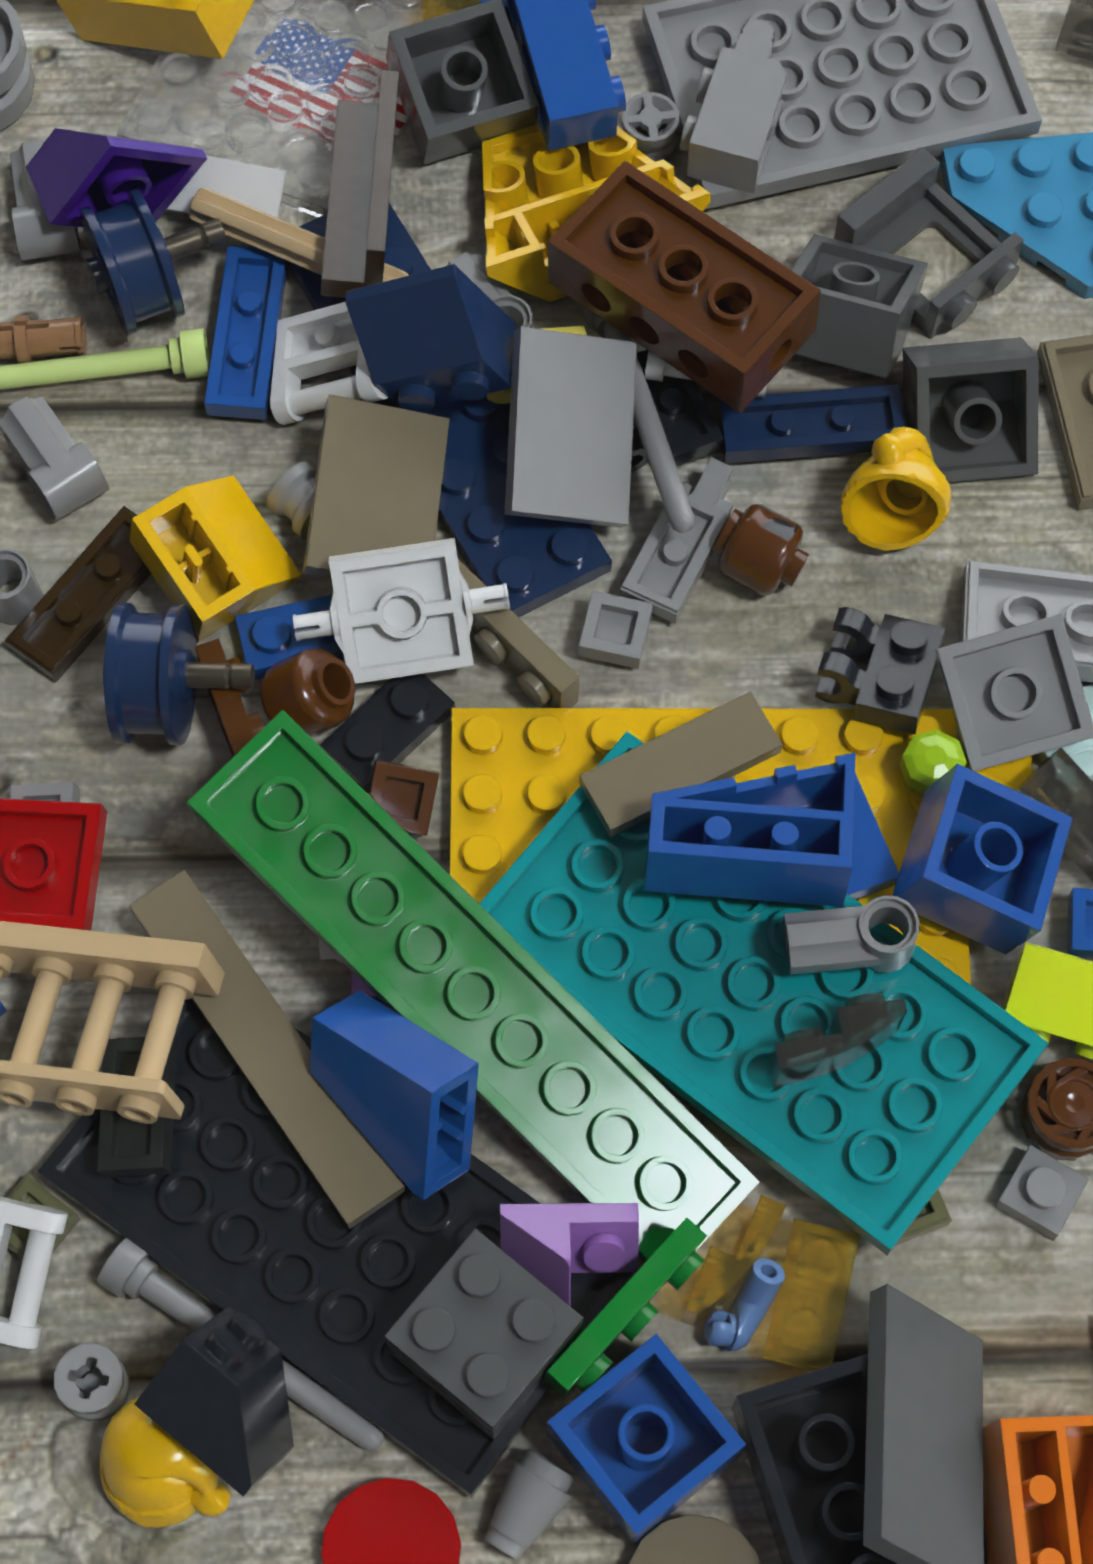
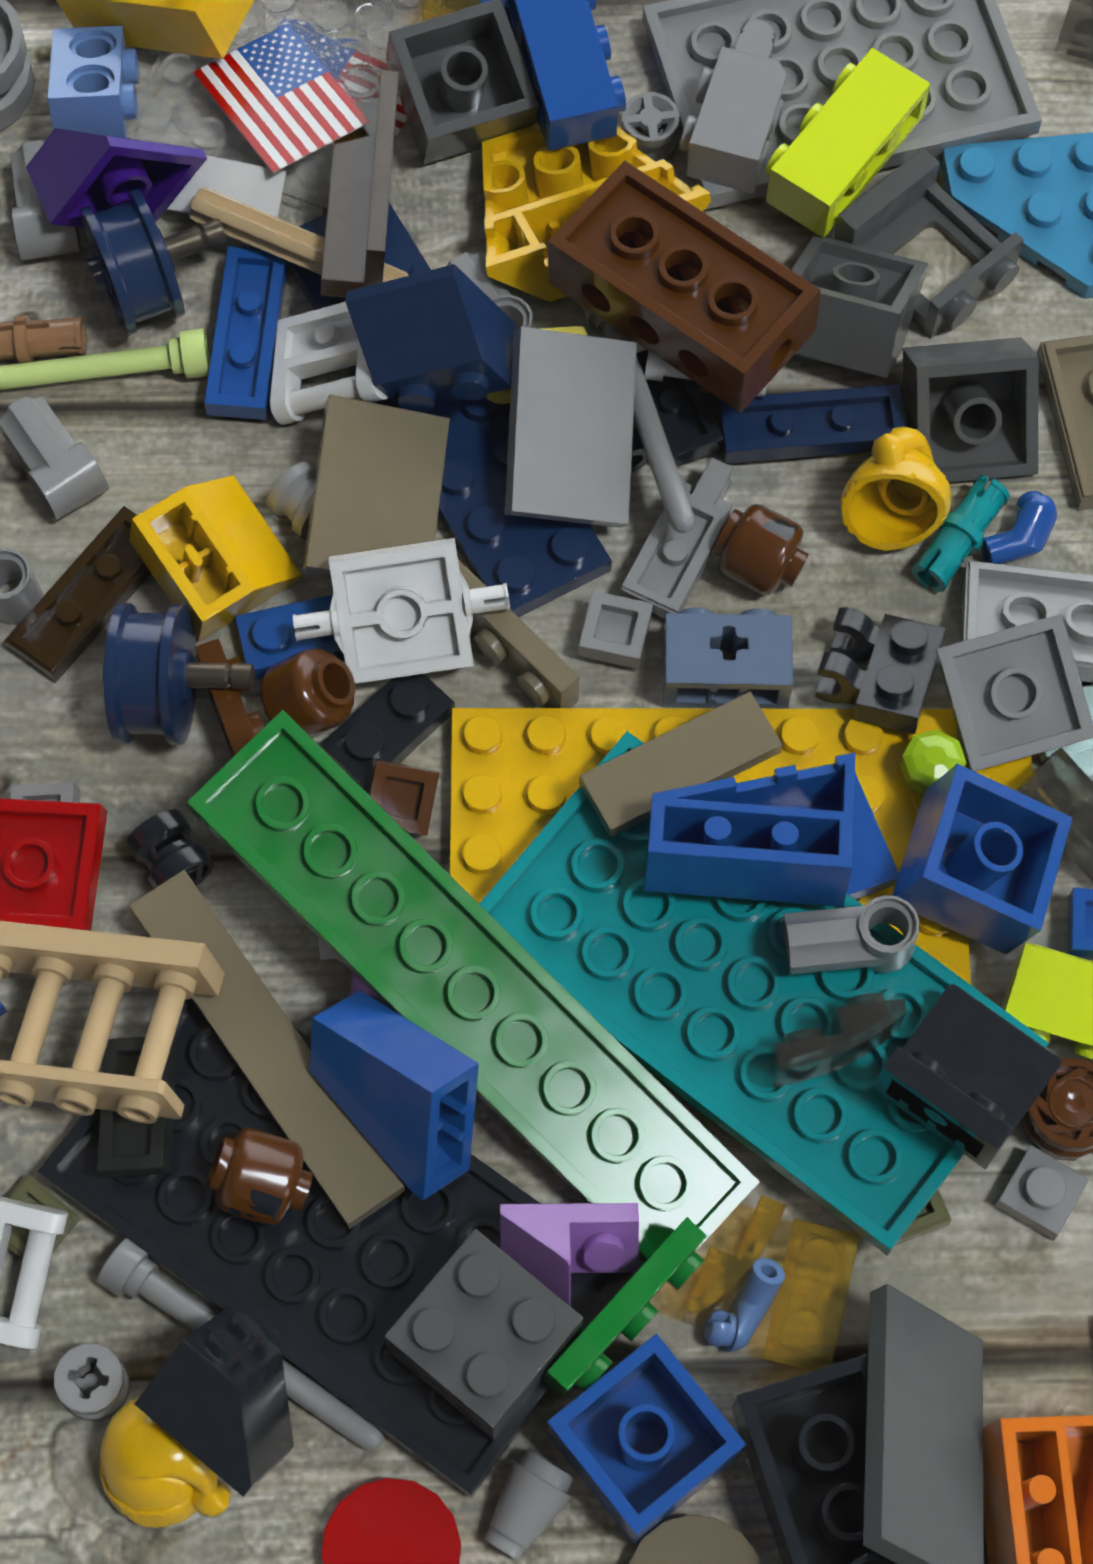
(92, 80): none -> medium blue brick
(167, 848): none -> black wheel
(259, 1176): none -> reddish brown head
(281, 97): none -> sticker
(695, 665): none -> sand blue brick
(845, 141): none -> neon yellow brick
(960, 533): none -> teal pin
(967, 1075): none -> black bracket
(1029, 531): none -> blue arm

